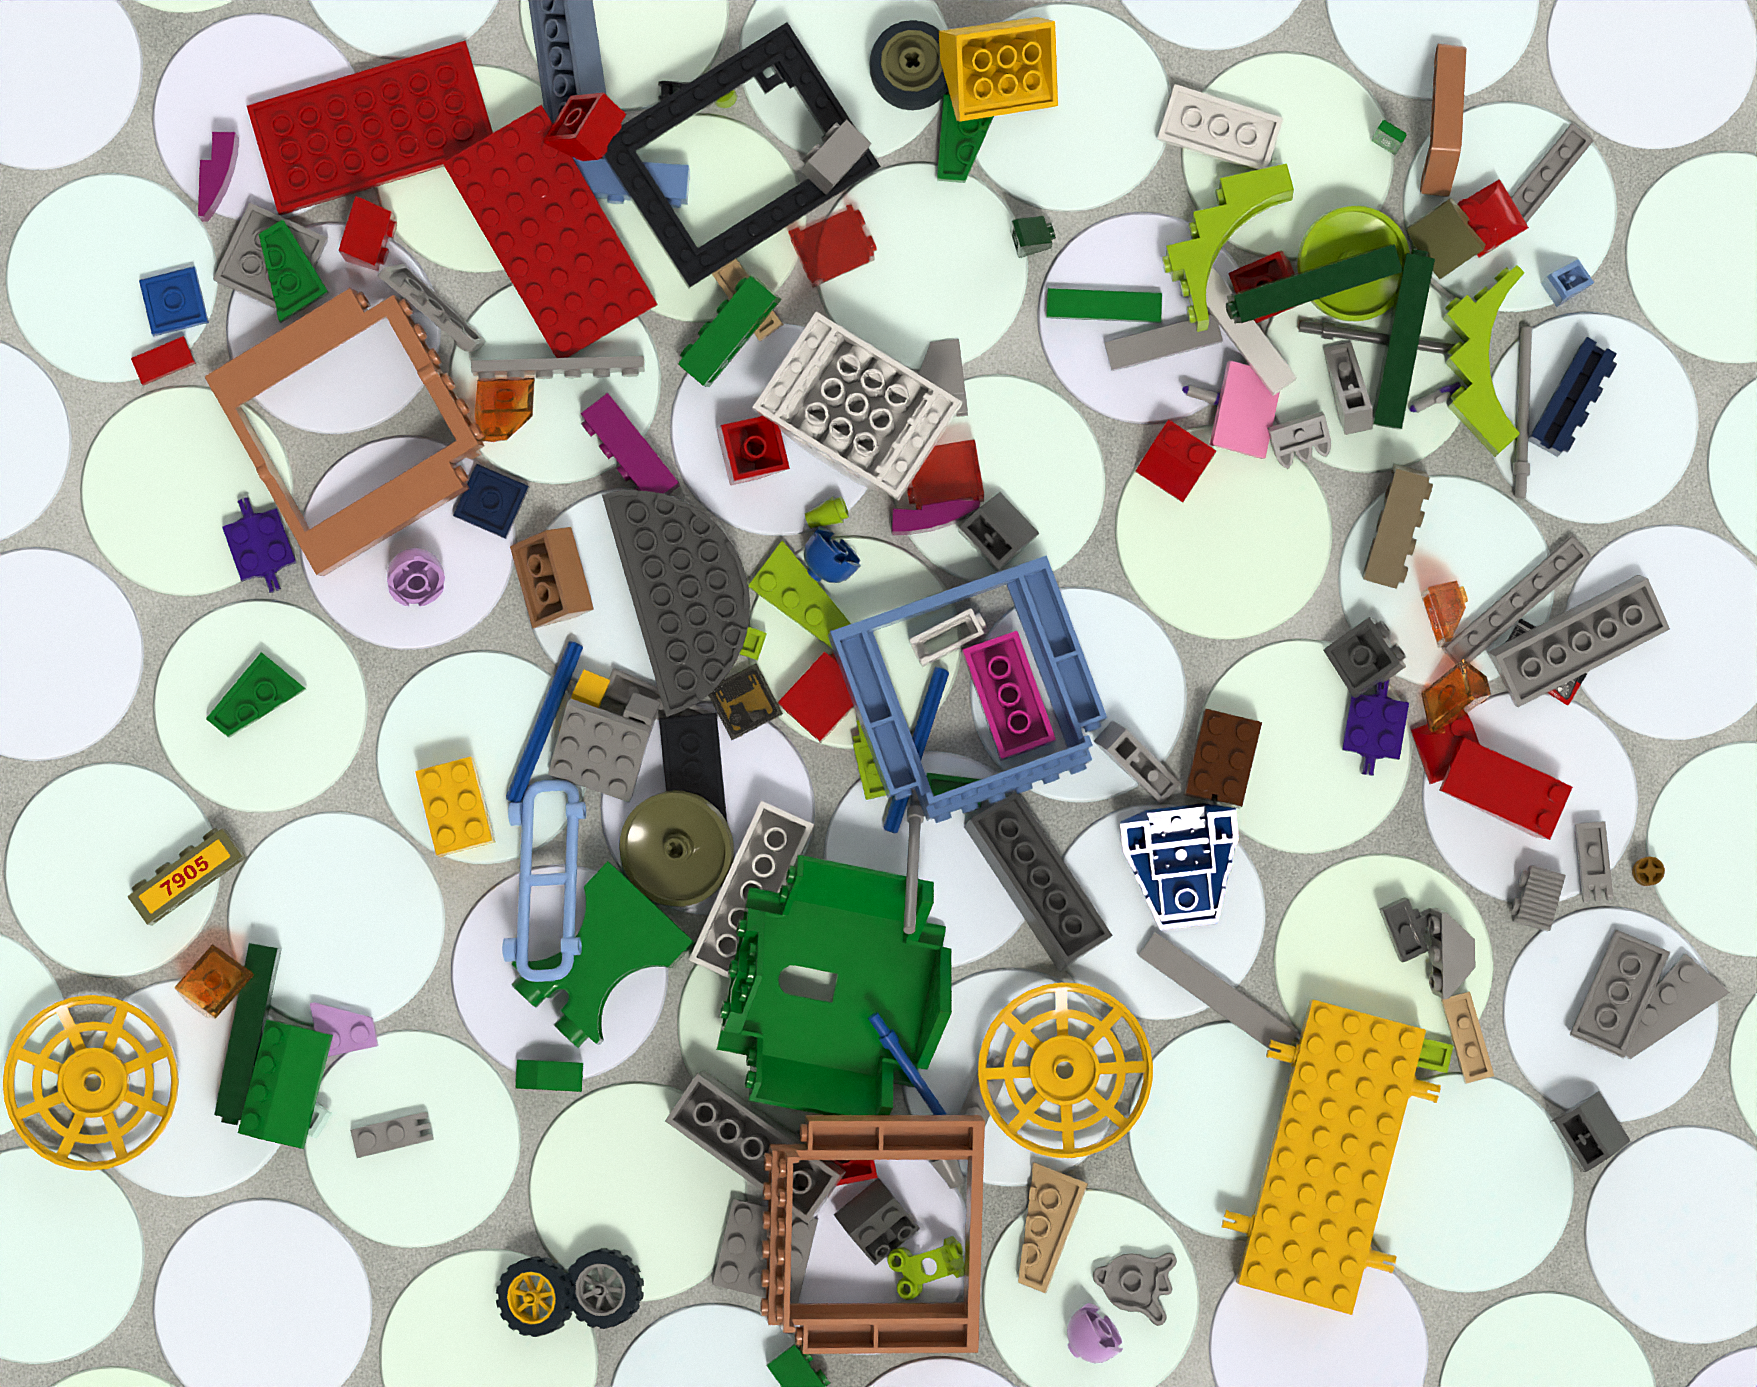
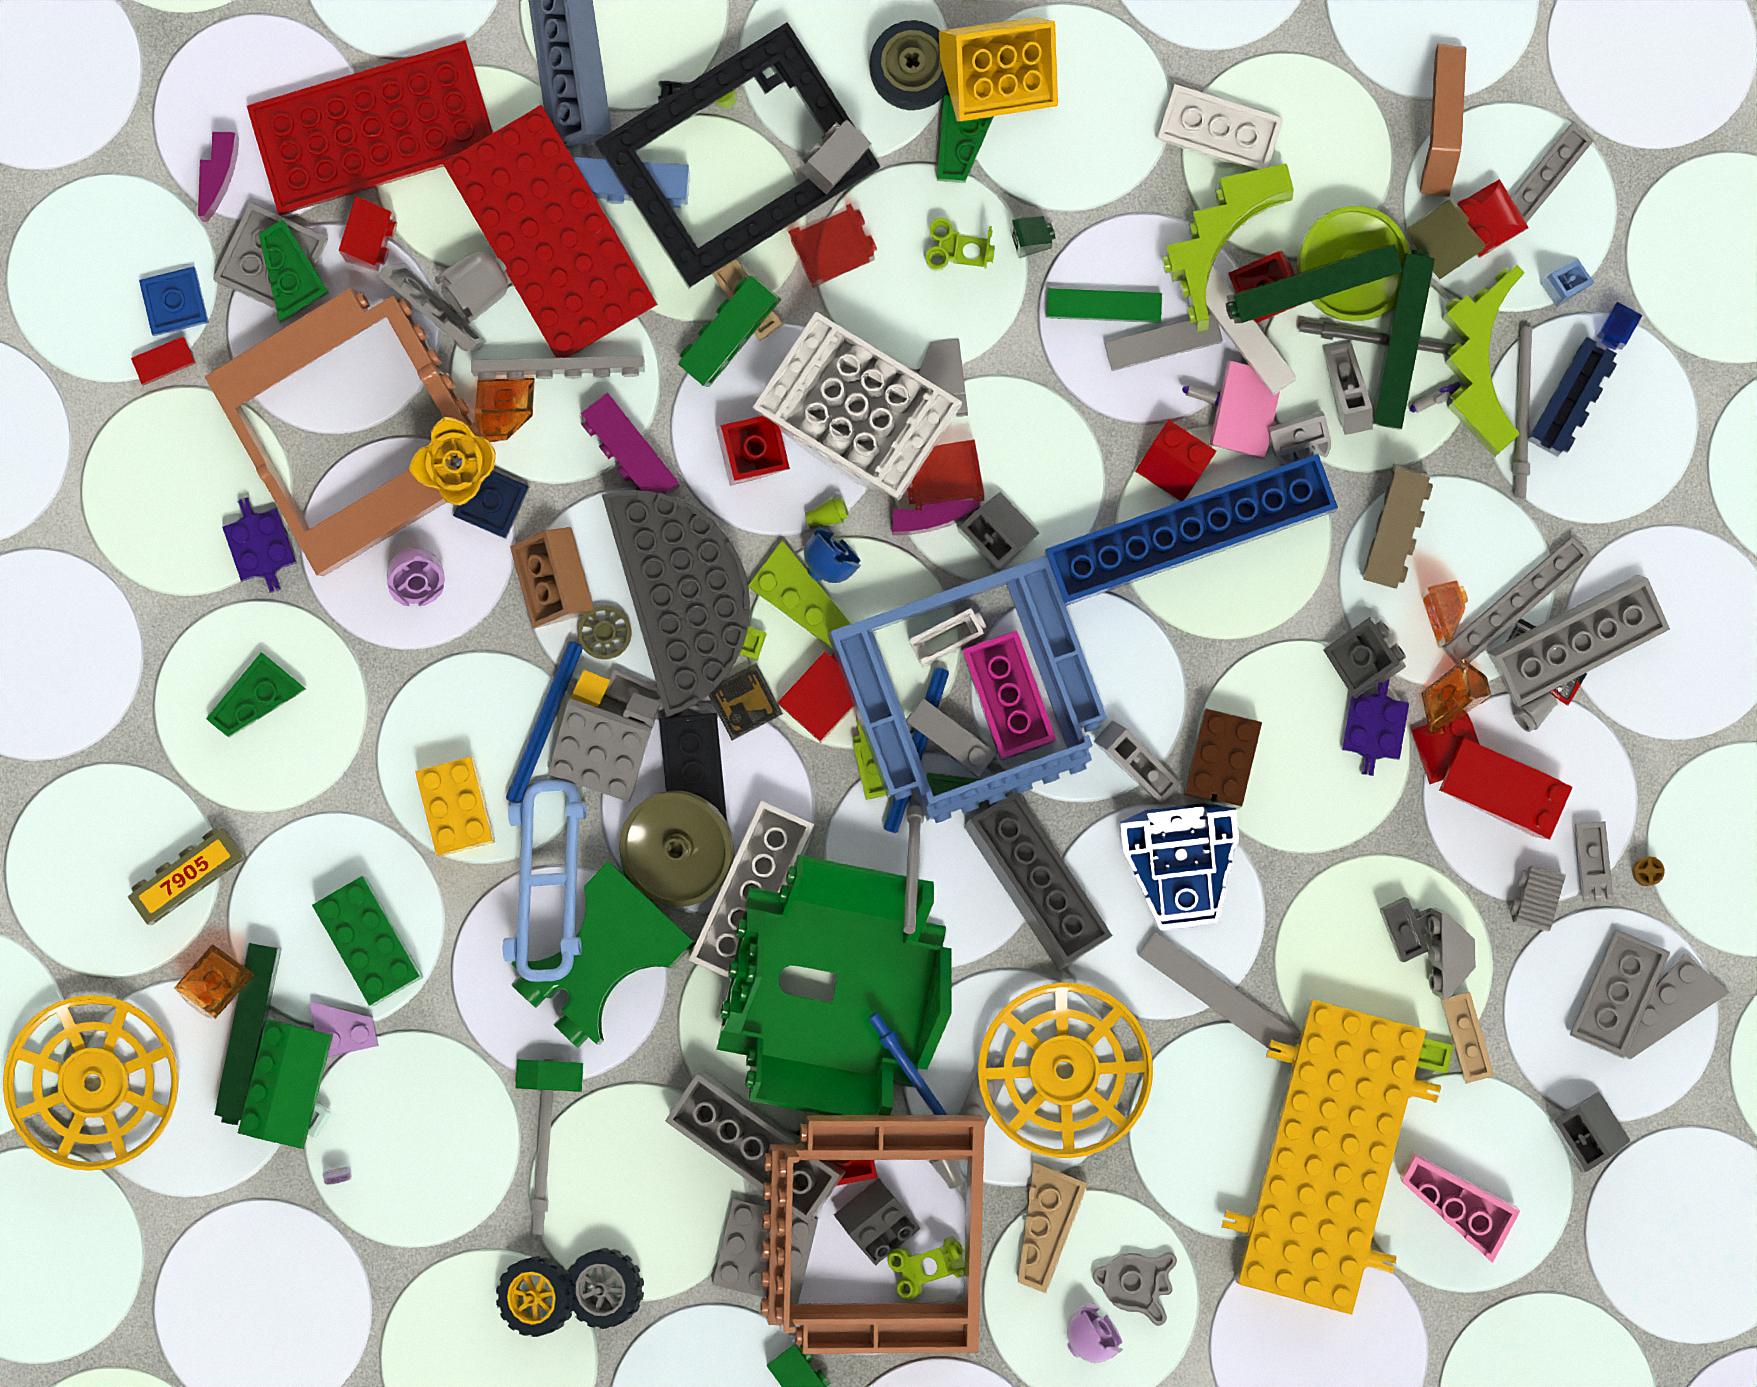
(337, 1175): none -> clear purple tile
(367, 941): none -> green brick
(390, 1135): light grey hinge -> none
(433, 462): none -> yellow brick
(474, 284): none -> light grey cylinder
(539, 1204): none -> light grey bar
(585, 126): red slope -> none
(604, 632): none -> olive wheel
(950, 737): none -> light grey slope
(952, 246): none -> lime piece
(1191, 529): none -> blue brick
(1389, 137): green tile -> none
(1468, 1208): none -> bright pink wedge
(1533, 713): none -> light grey cone
(1618, 326): none -> clear blue brick

